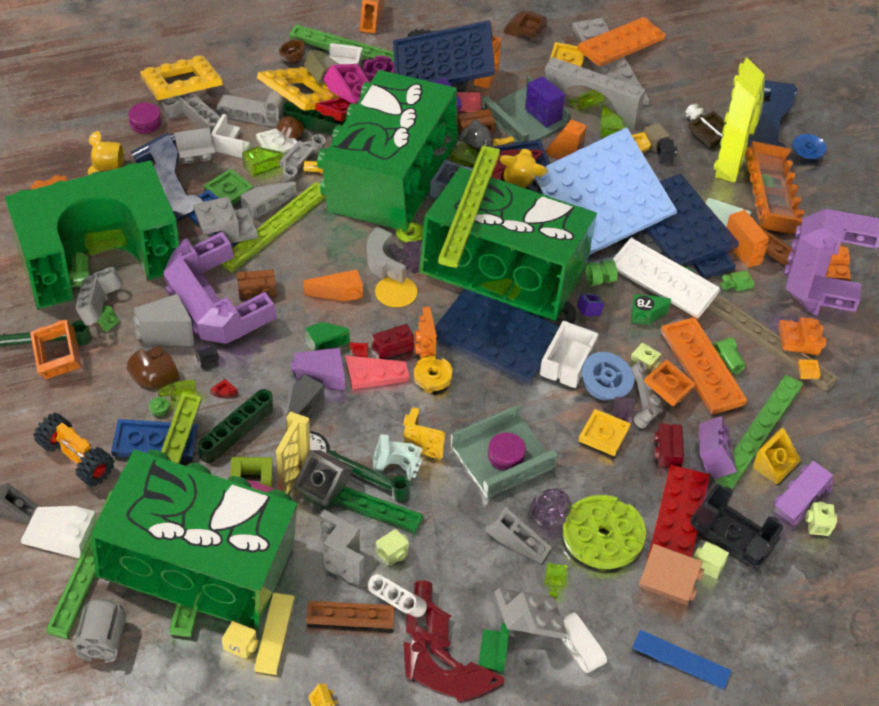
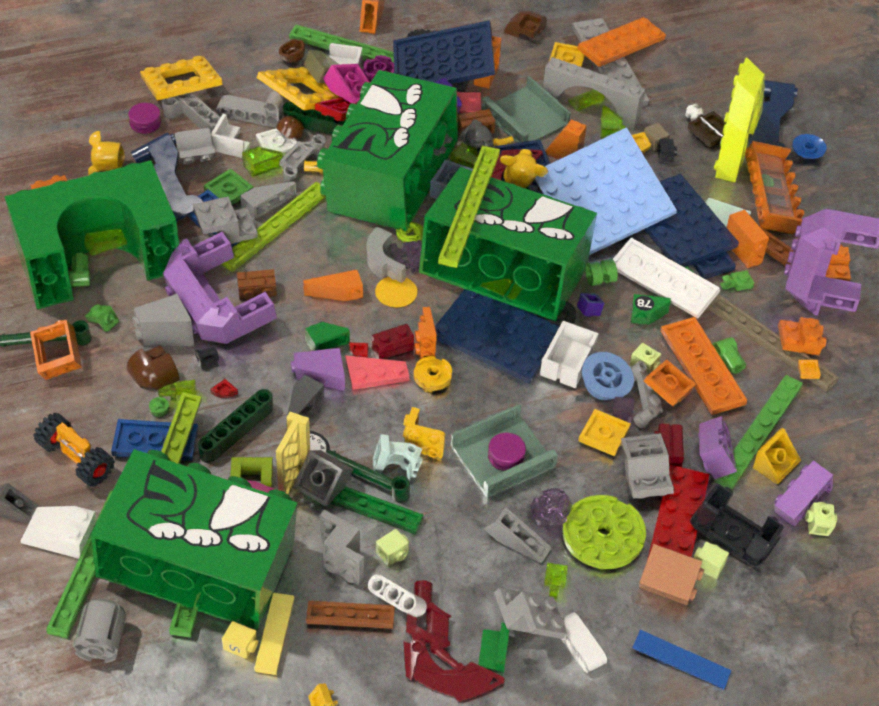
(93, 293): light grey beam -> none
(544, 101): dark purple brick -> none
(647, 466): none -> light grey bracket

